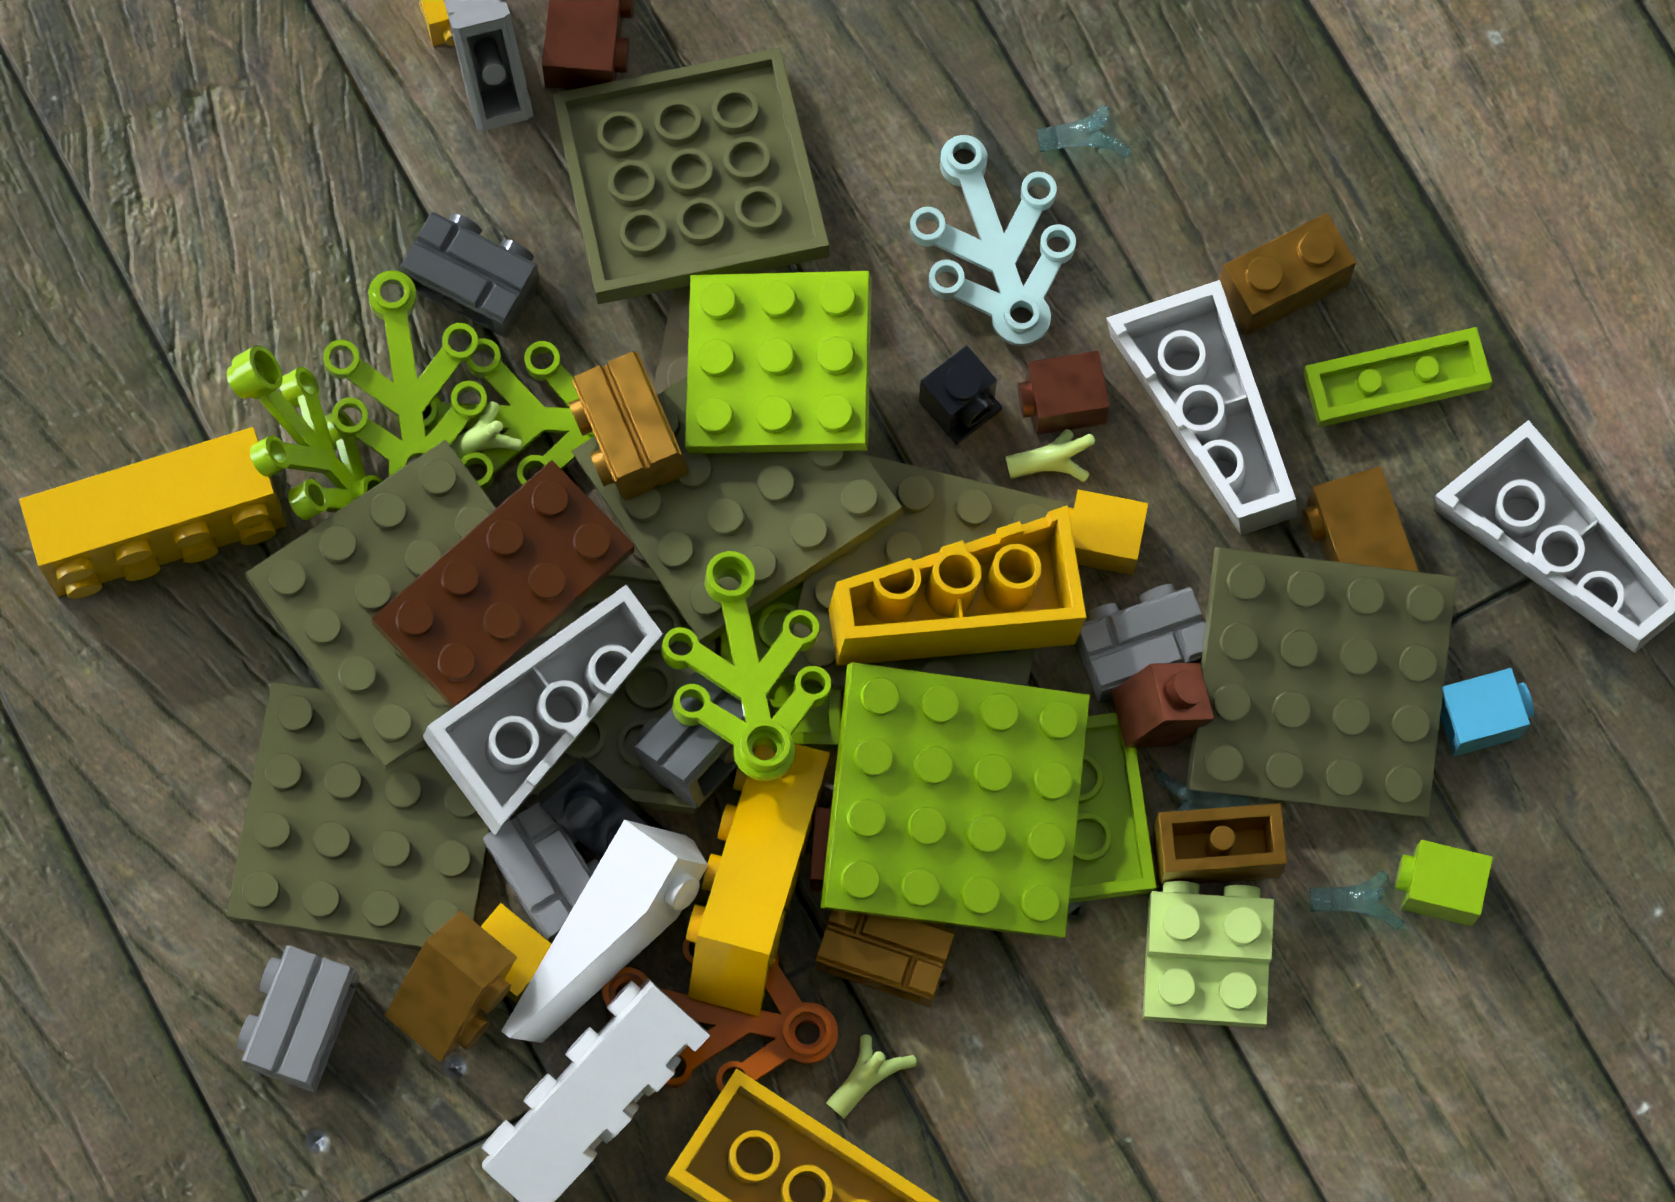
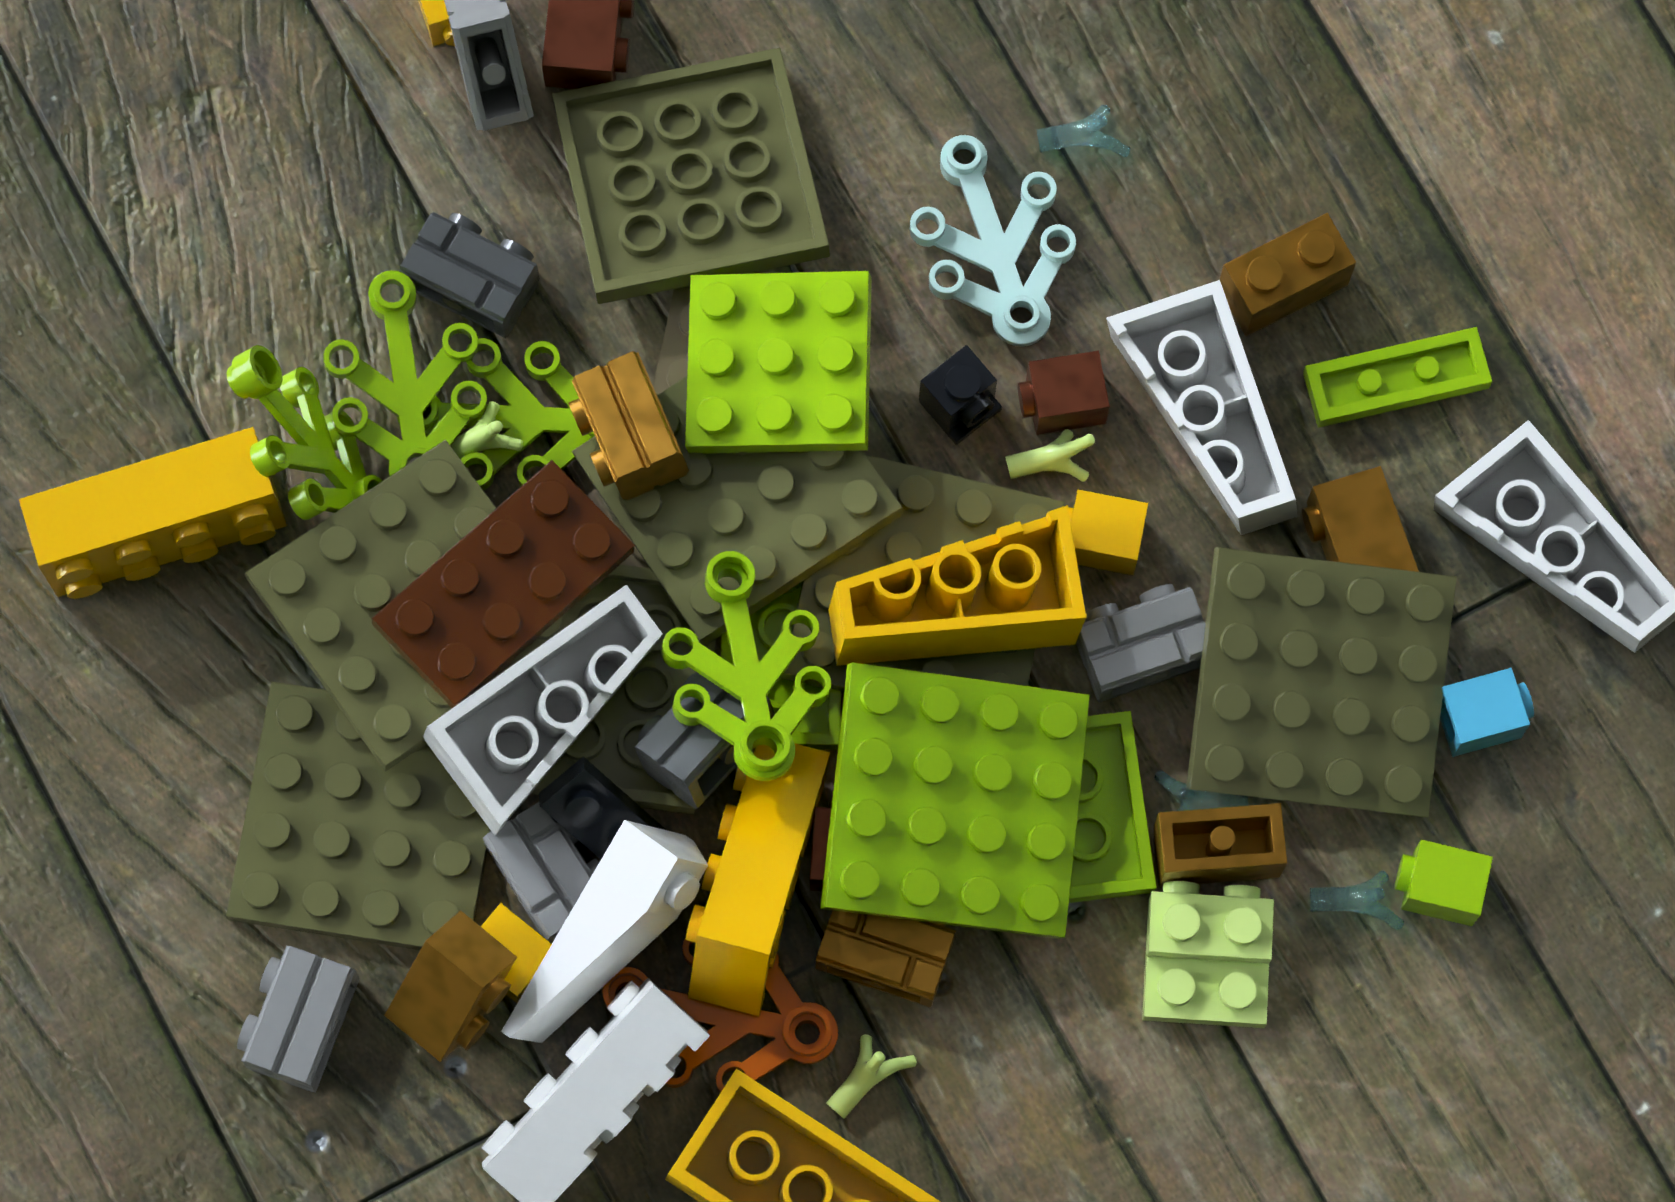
(1162, 705): copper brick -> none

